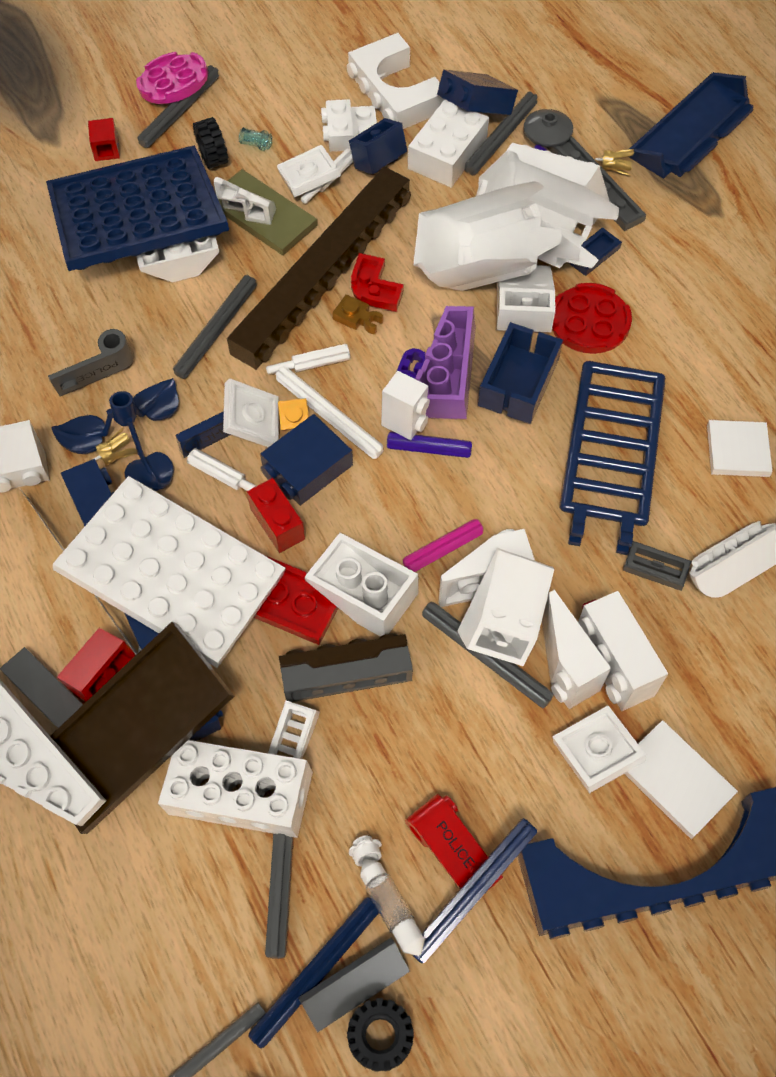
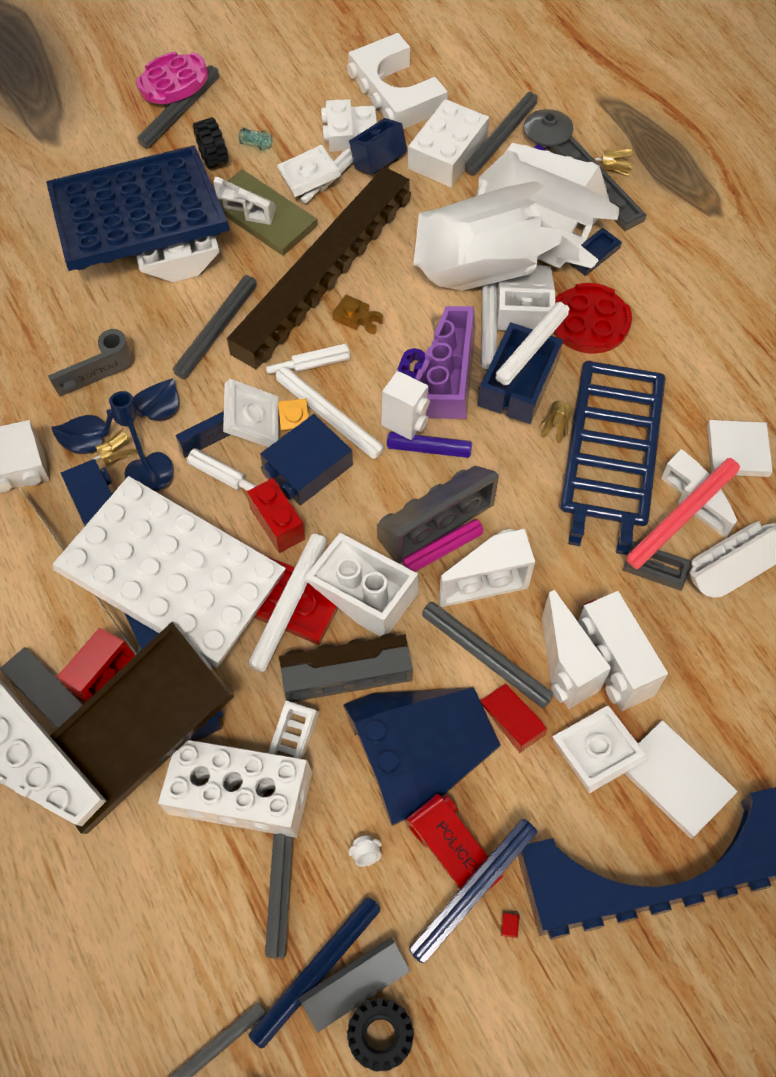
(104, 139): red brick -> none
(286, 604): none -> white axle
(370, 288): red plate -> none
(392, 907): piece -> none
(421, 743): none -> dark blue wedge
(438, 512): none -> dark grey slope
(477, 92): dark blue brick -> none
(489, 324): none -> white axle
(507, 608): white slope -> none
(510, 925): none -> red piece
(514, 718): none -> red slope
(532, 343): none -> white axle
(559, 416): none -> pearl gold piece
(682, 513): none -> coral axle
(685, 476): none -> white slope
(694, 125): dark blue slope -> none

